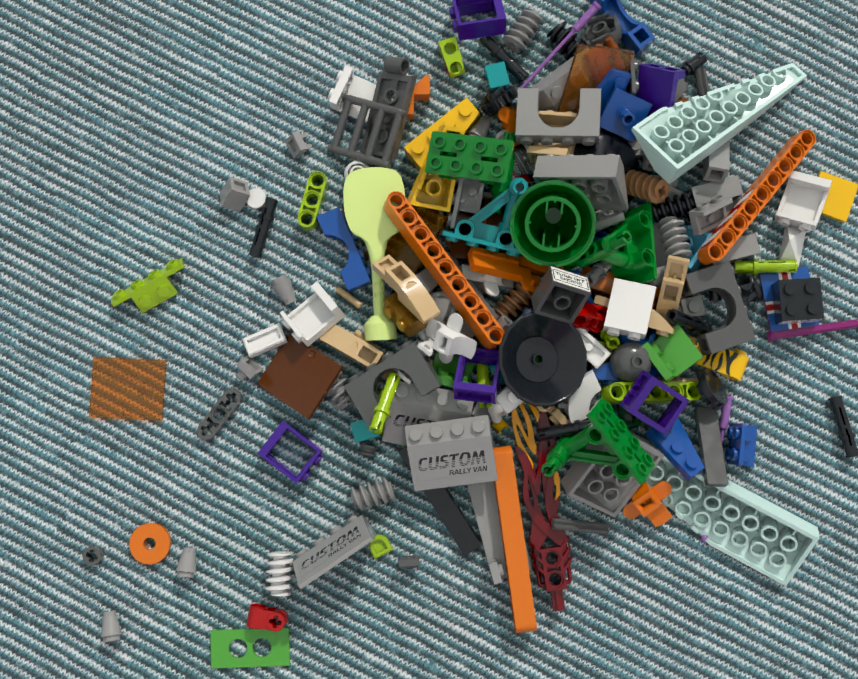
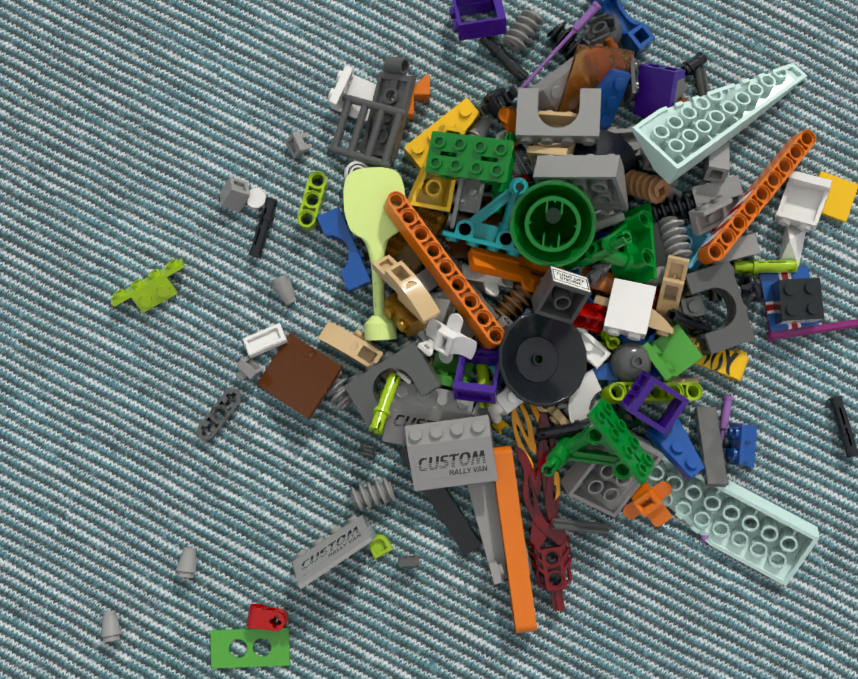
(88, 559): dark grey bush -> none
(127, 388): clear orange piece -> none
(138, 543): orange tile -> none
(275, 438): dark purple window -> none
(279, 573): white piece -> none
(313, 316): white panel -> none
(348, 297): tan piece -> none
(361, 431): teal panel -> none
(451, 57): lime leg -> none
(496, 75): teal panel -> none
(623, 113): blue tile -> none
(712, 388): black tile -> none

